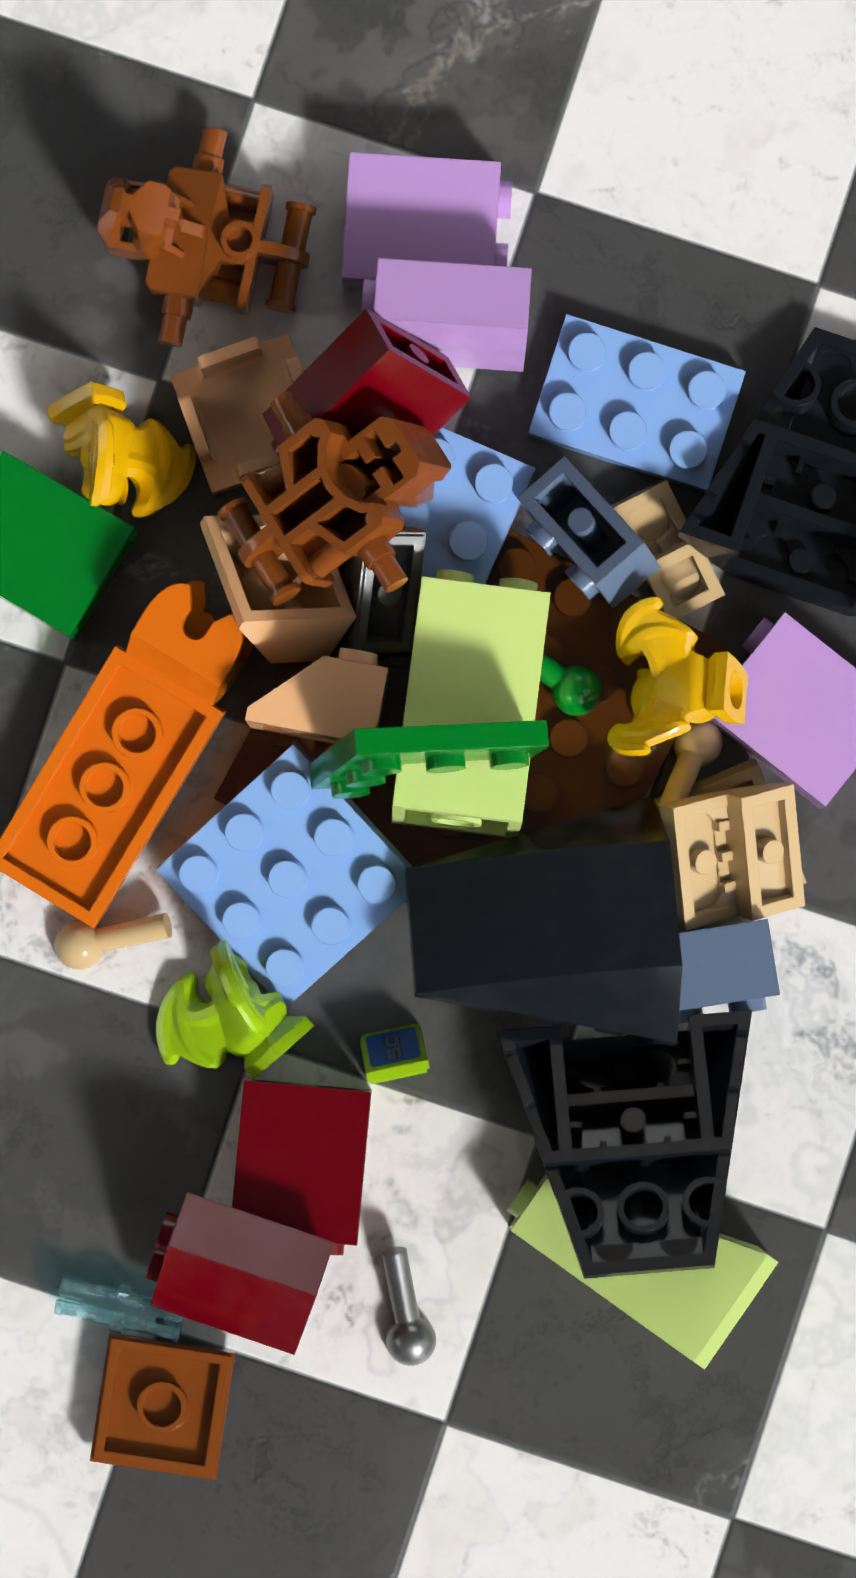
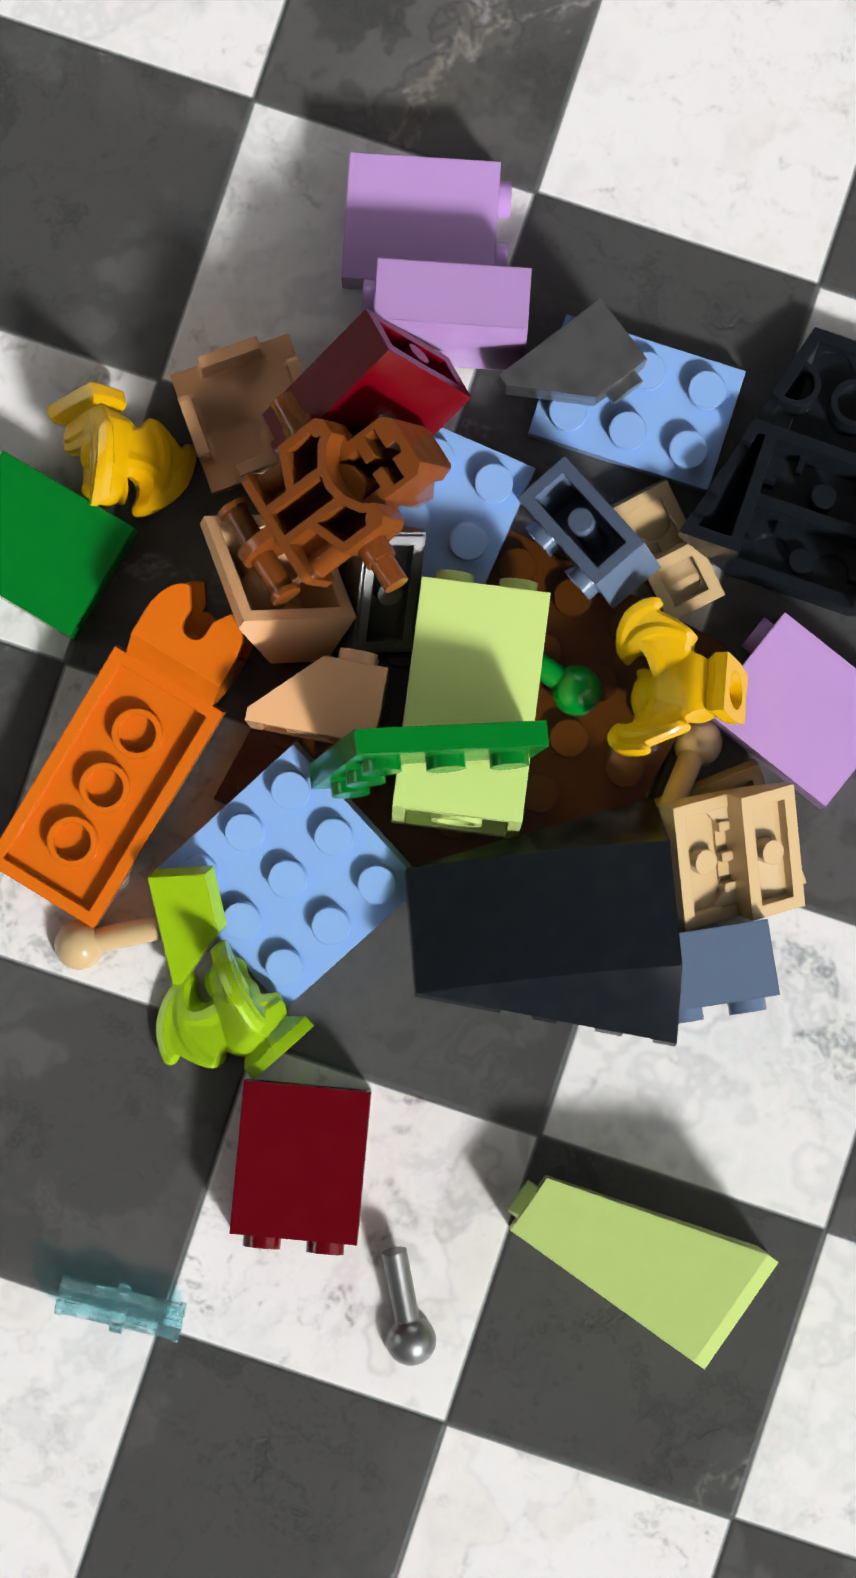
(162, 1406): dark orange plate -> none
(187, 915): none -> lime tile
(204, 238): dark orange piece -> none
(237, 1272): dark red brick -> none
(394, 1053): slope -> none
(579, 362): none -> flat silver slope
(635, 1138): black wedge -> none

